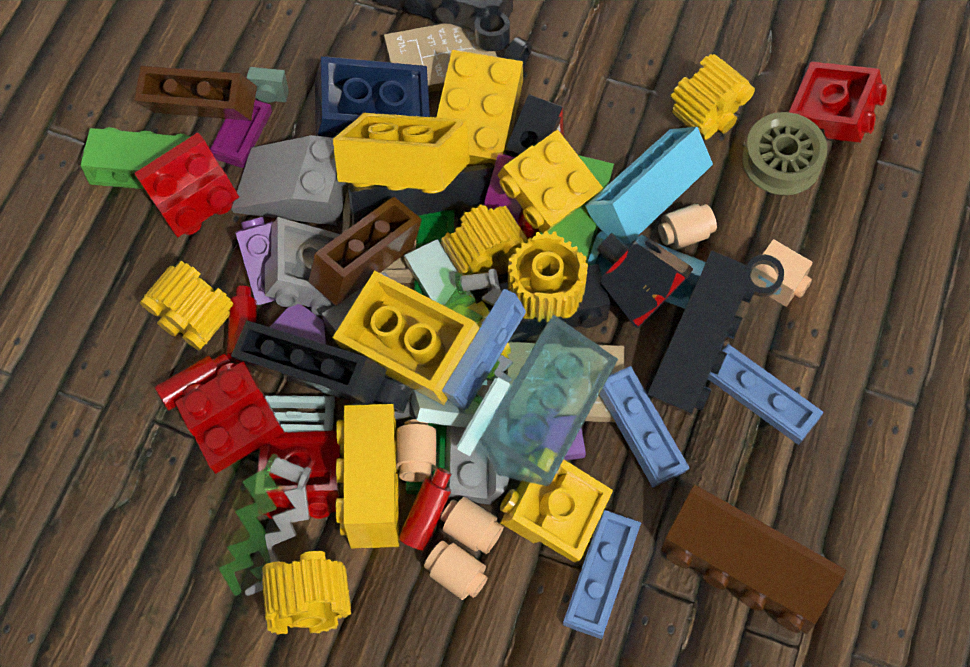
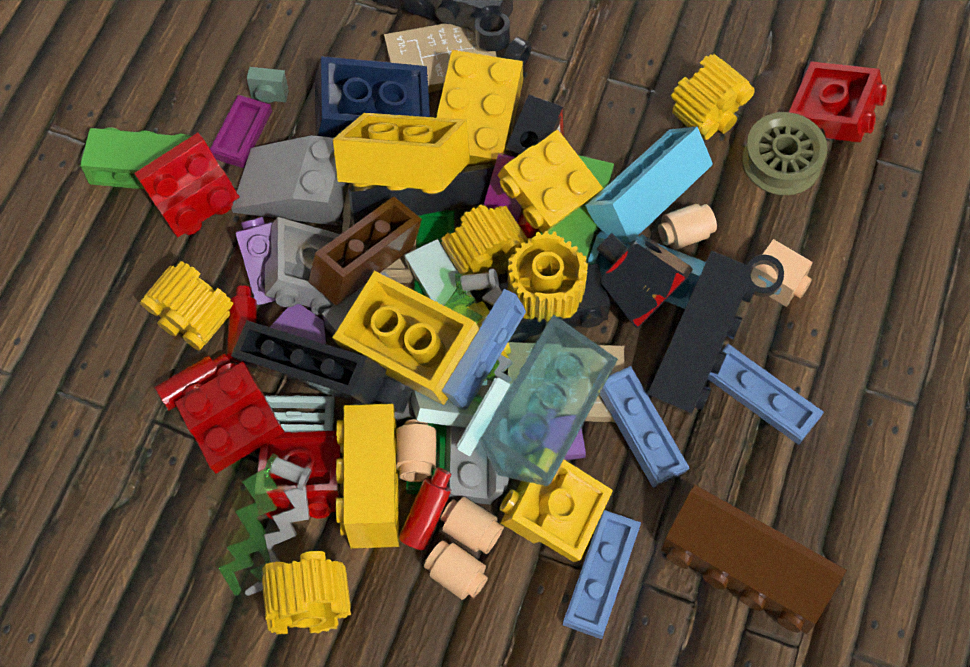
(196, 93): reddish brown brick -> none

